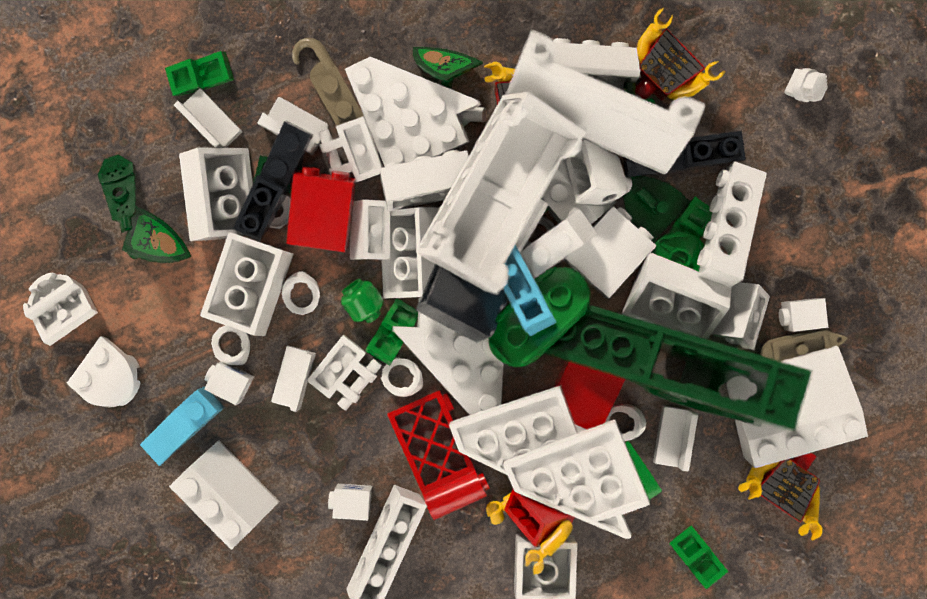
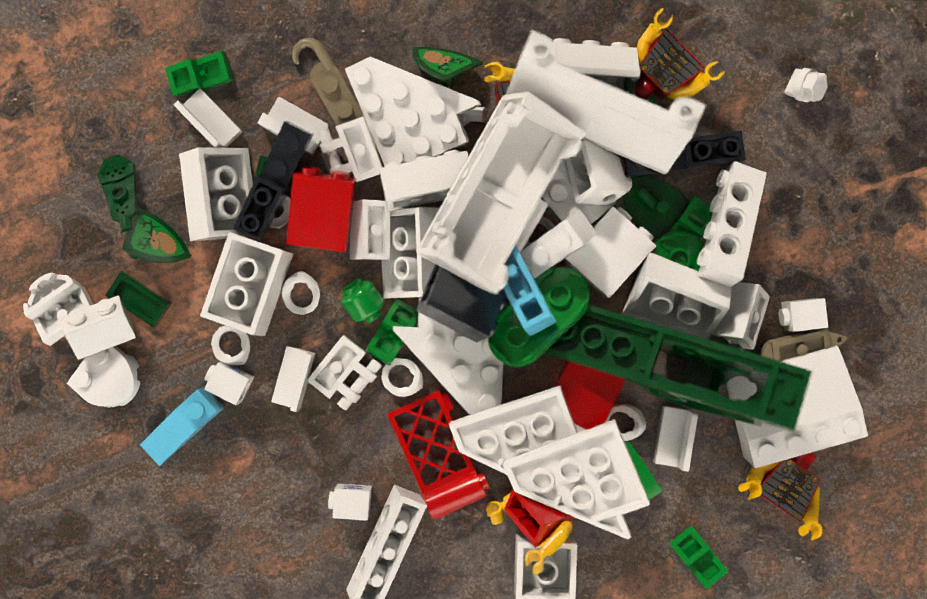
(97, 327): none -> white brick
(139, 299): none -> dark green tile
(224, 494): white slope -> none

